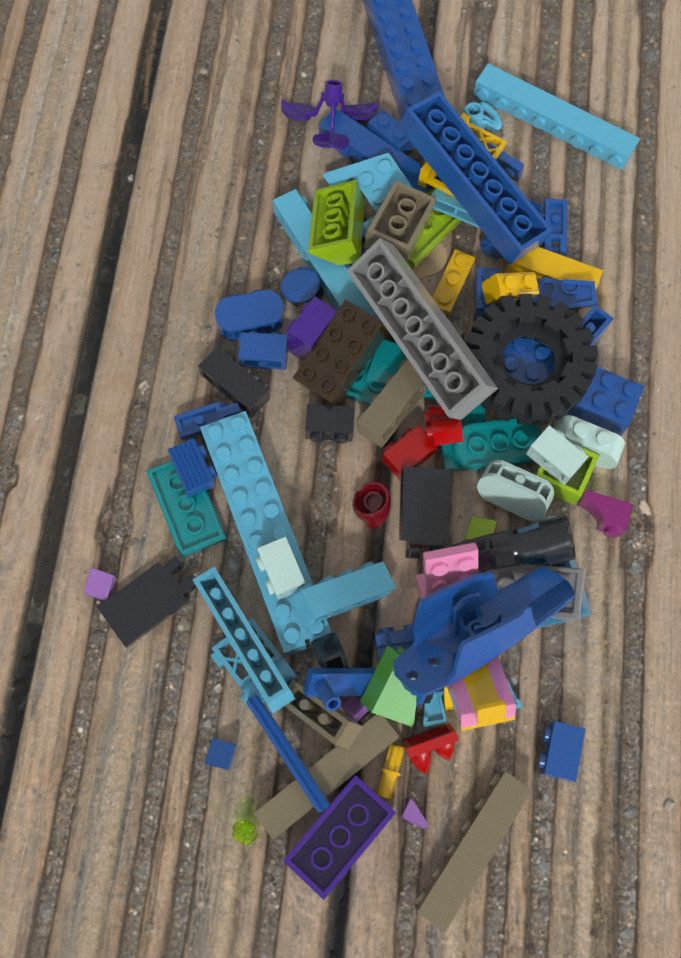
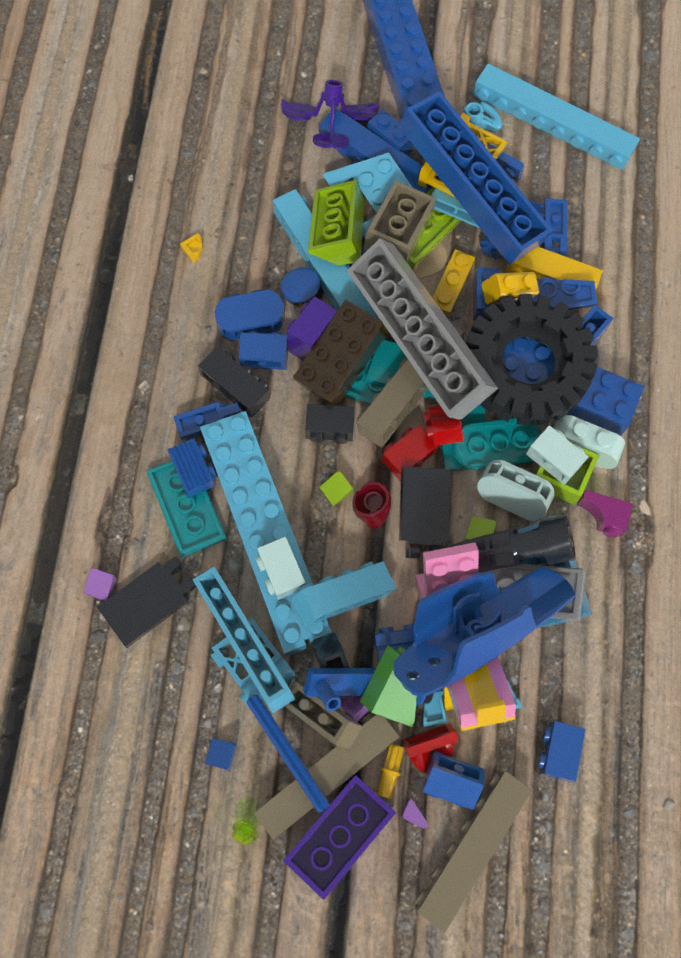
(193, 247): none -> yellow tile
(336, 488): none -> lime slope
(454, 780): none -> blue brick

